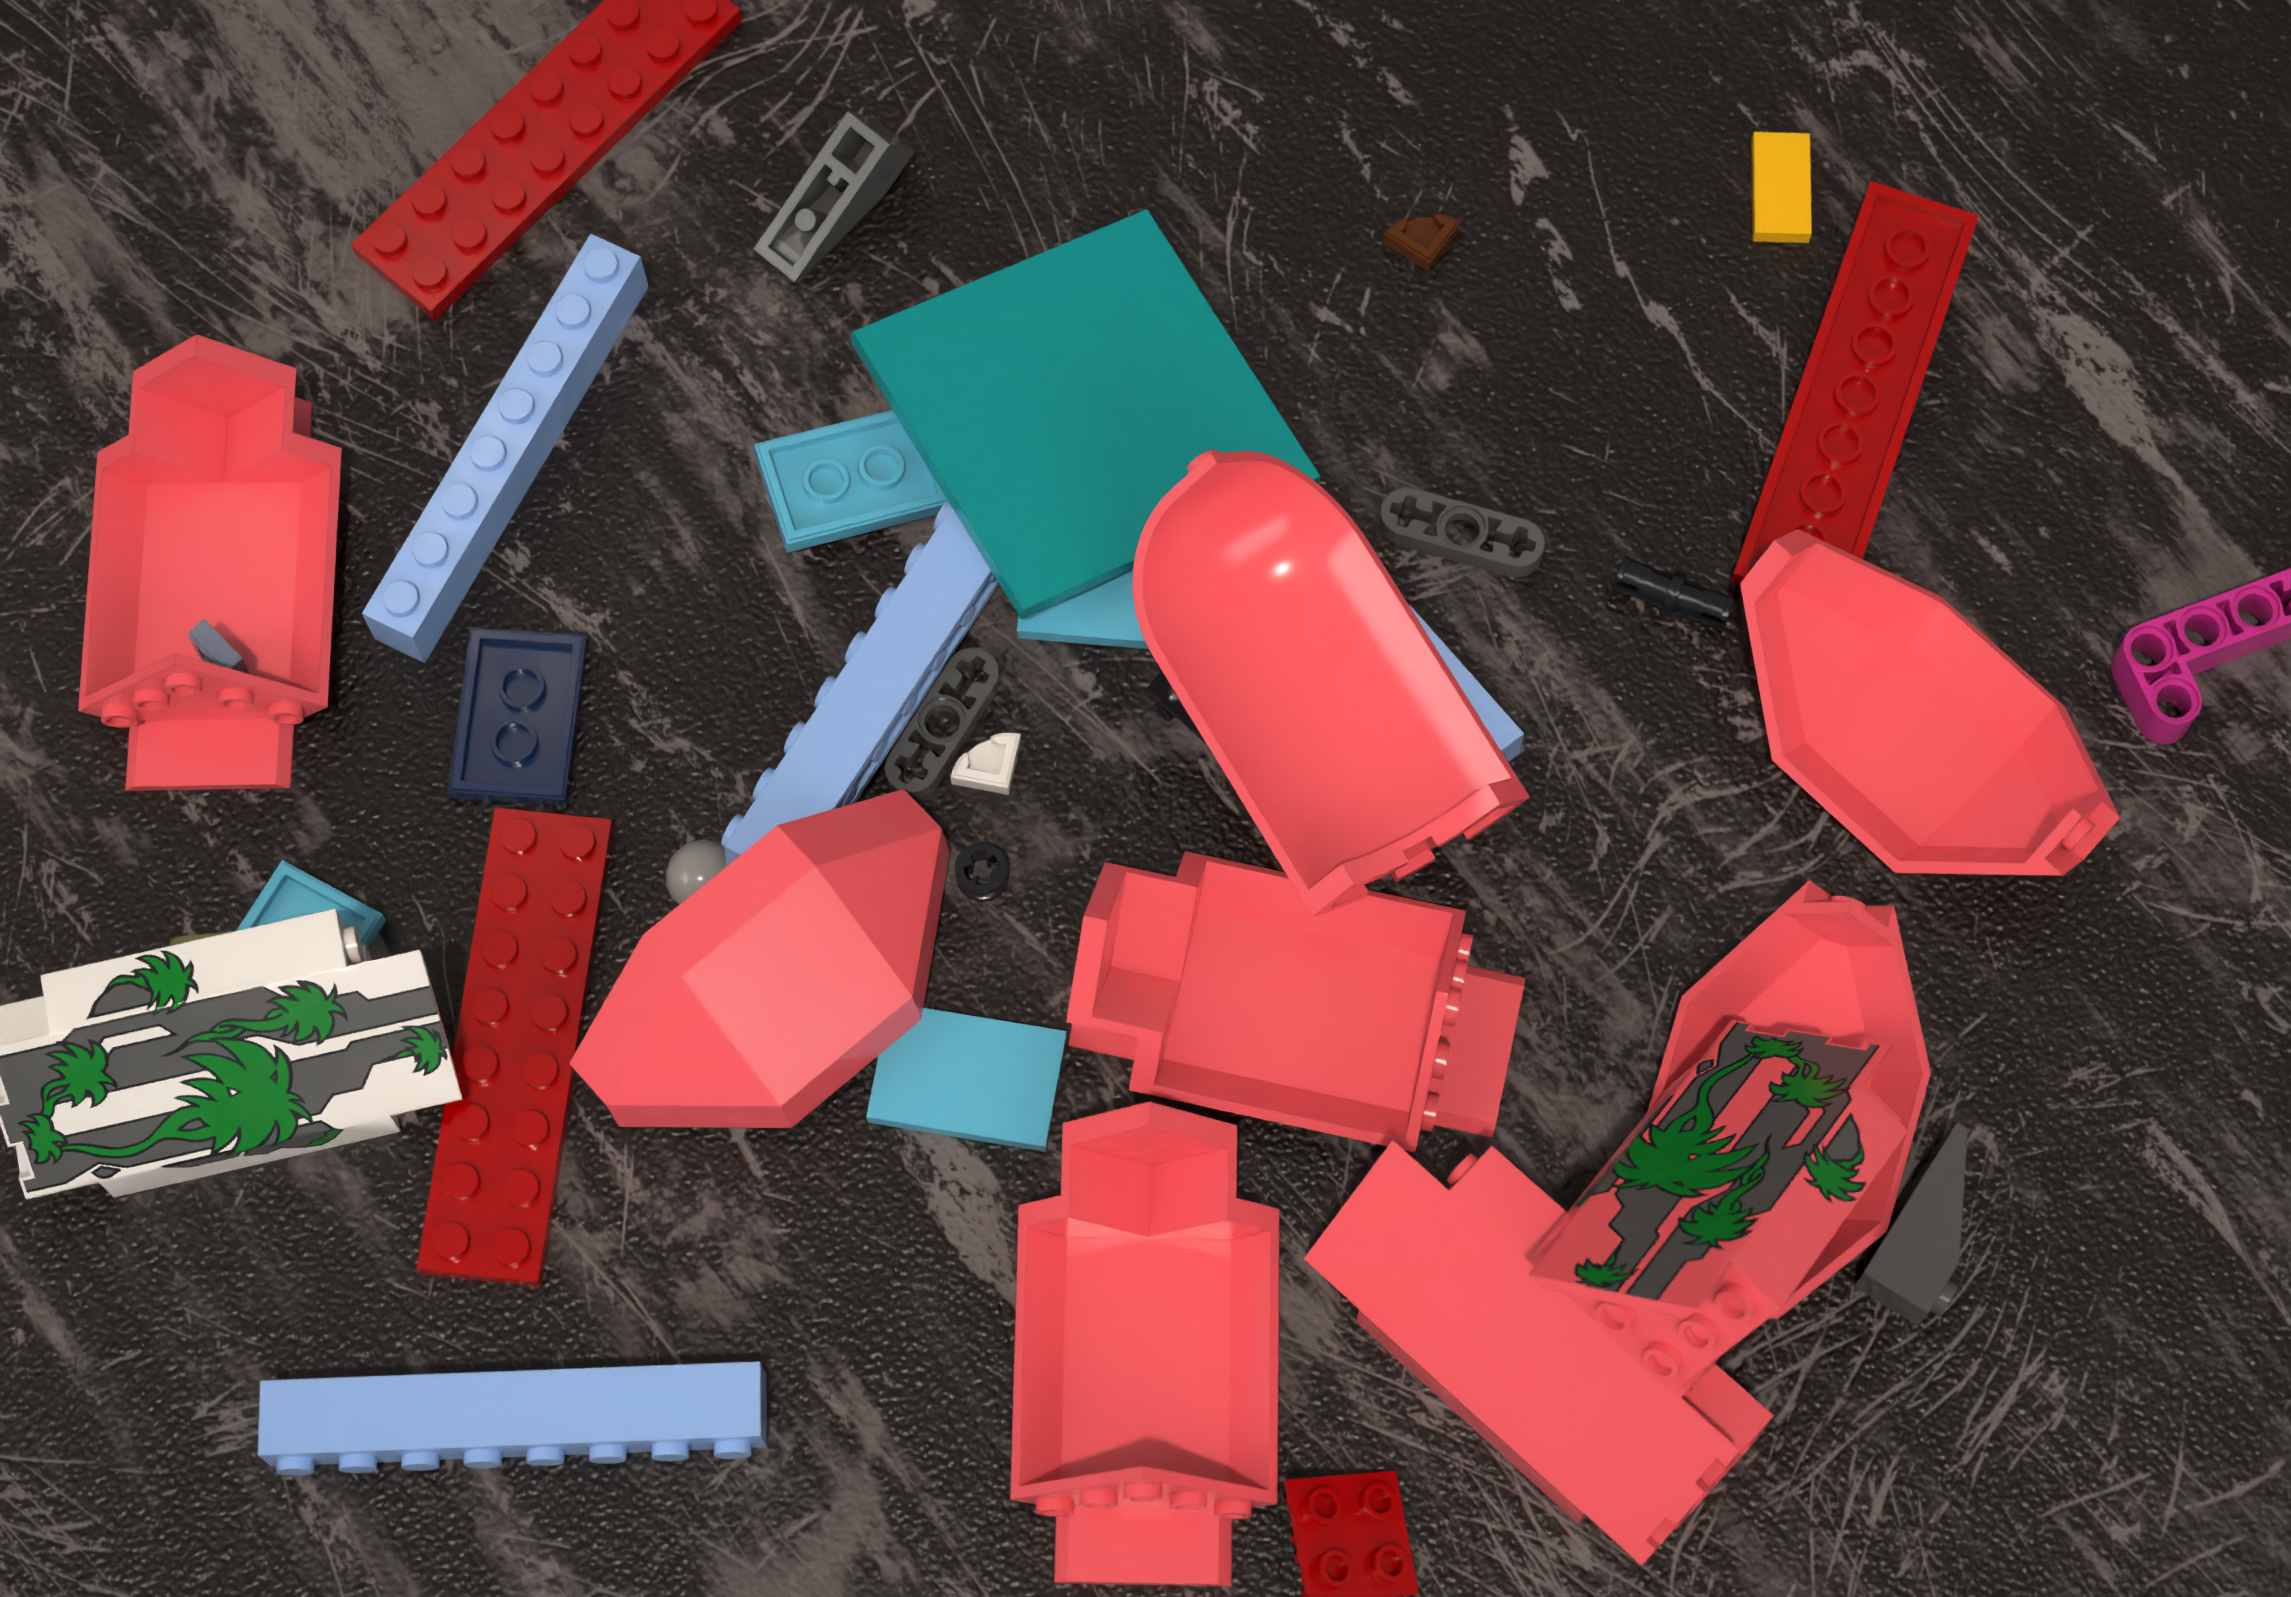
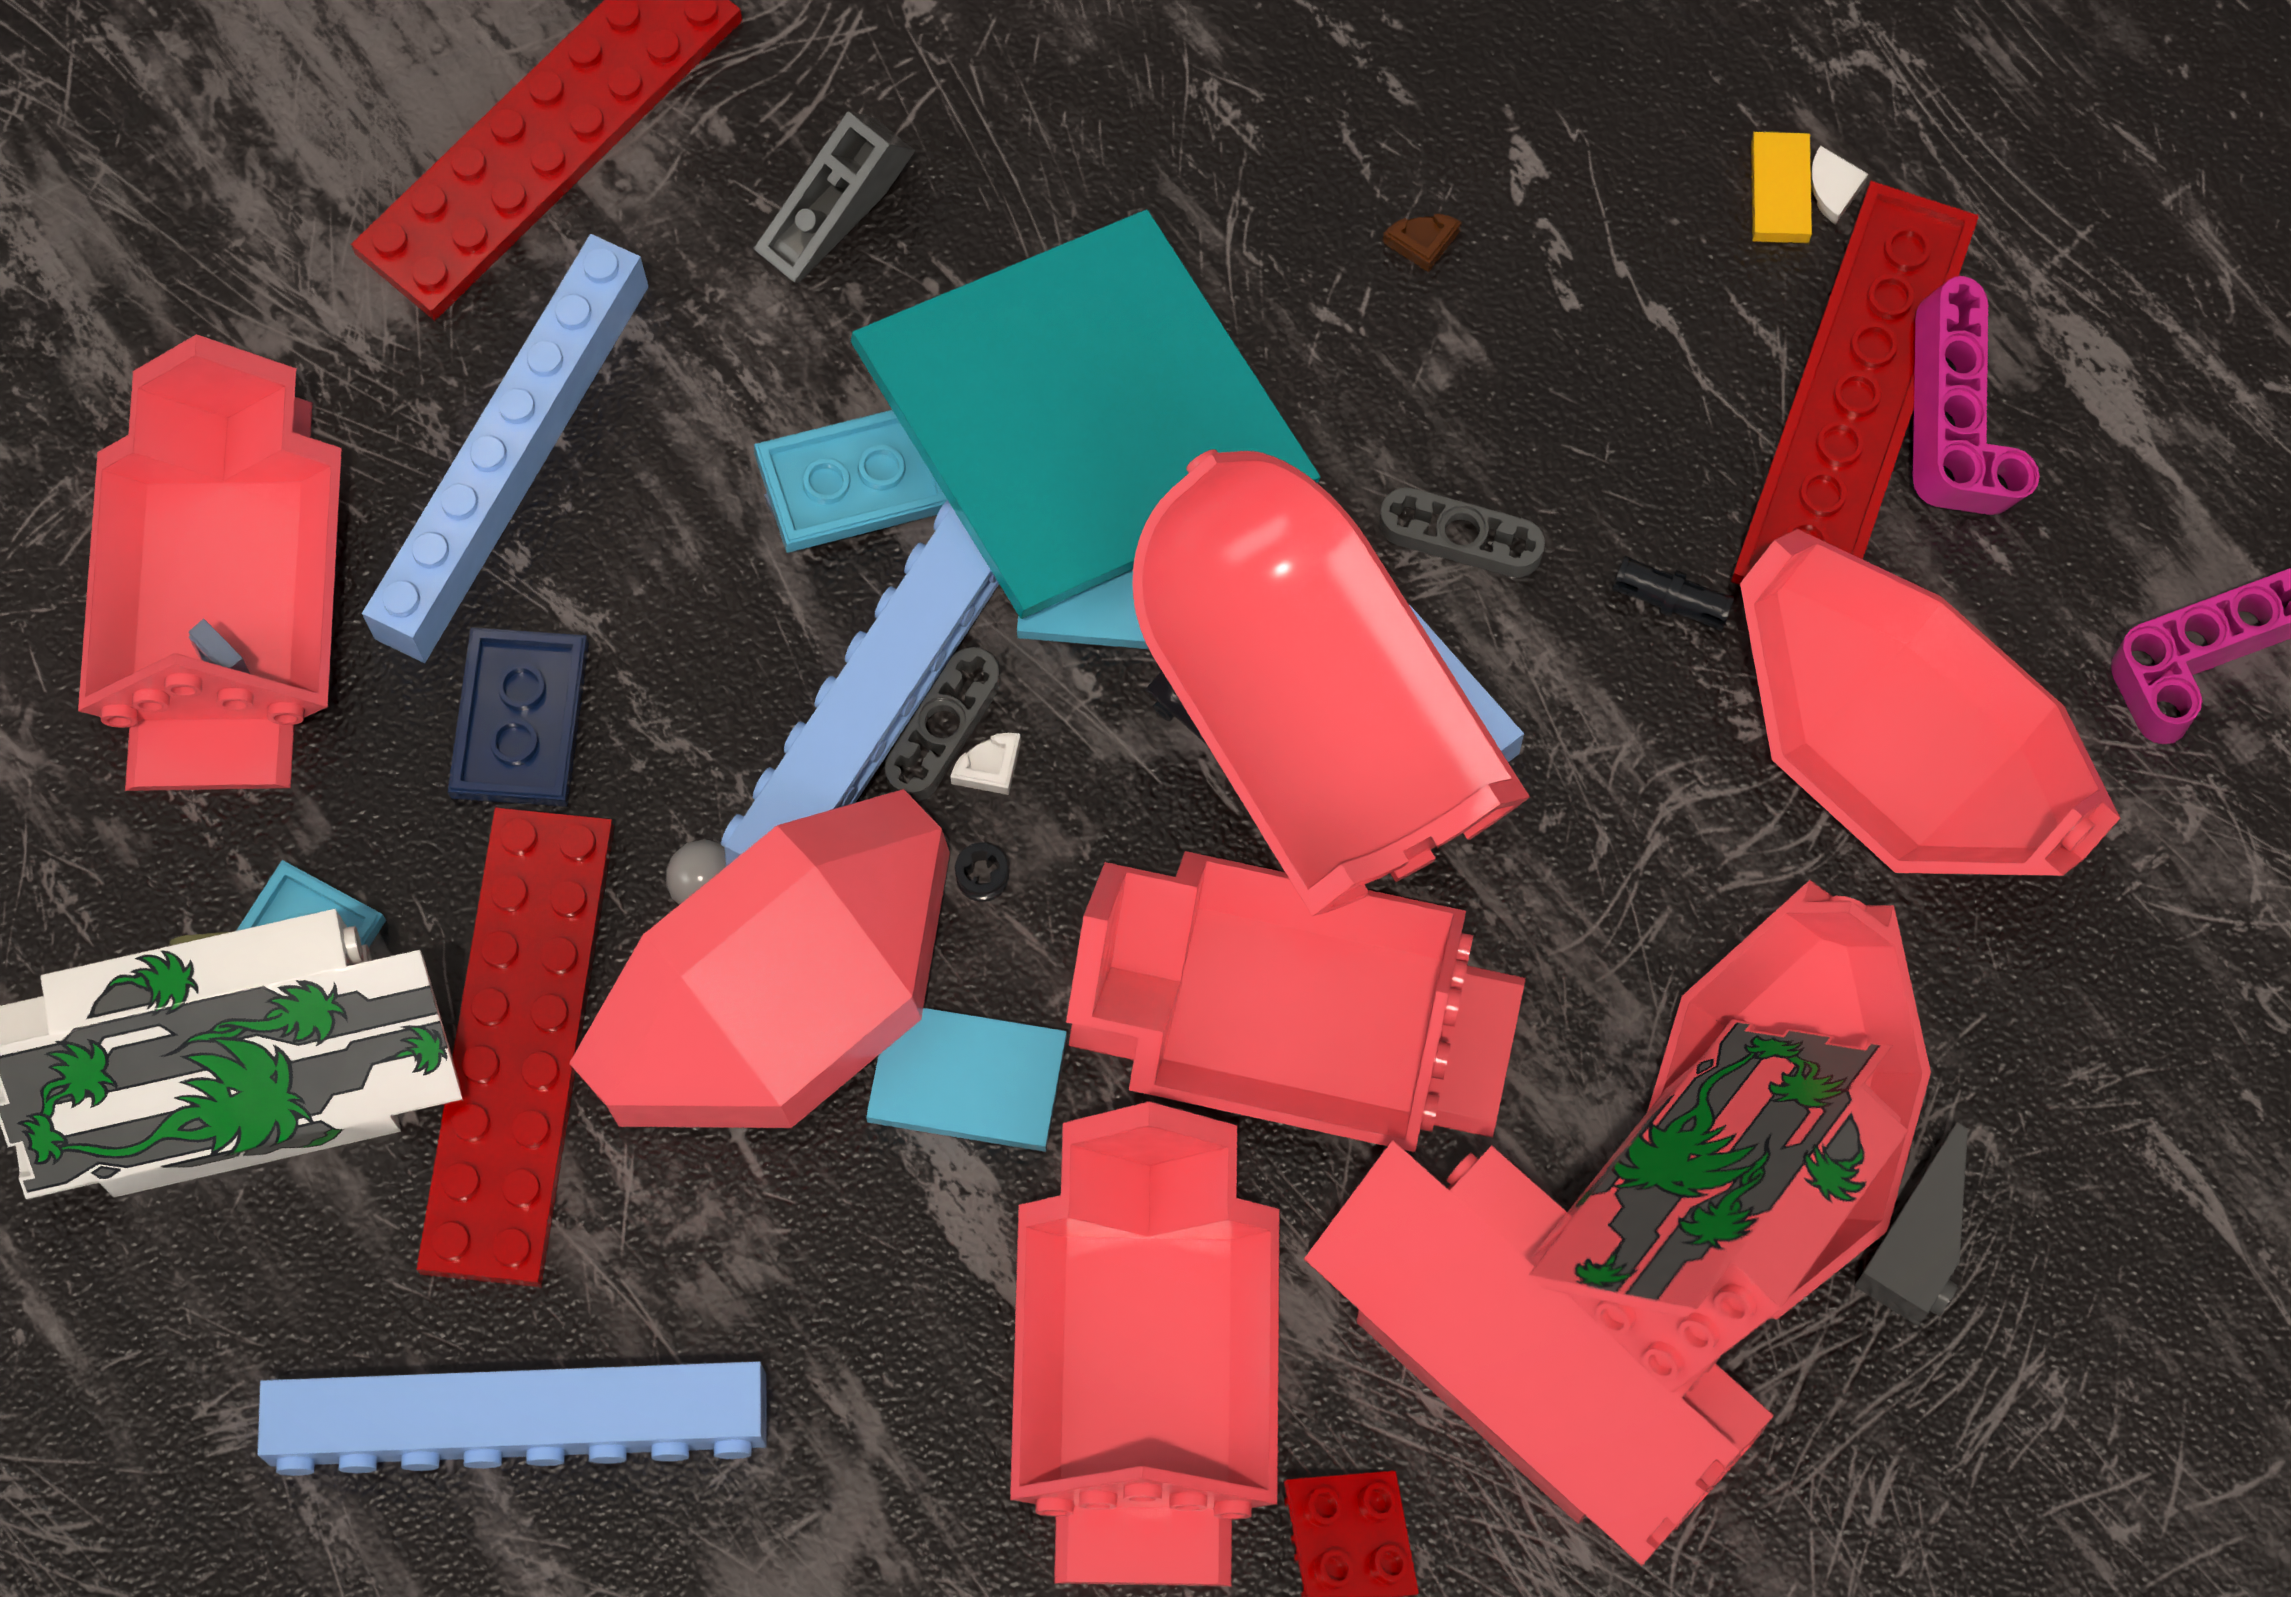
(1834, 183): none -> white tile
(1955, 326): none -> dark pink beam

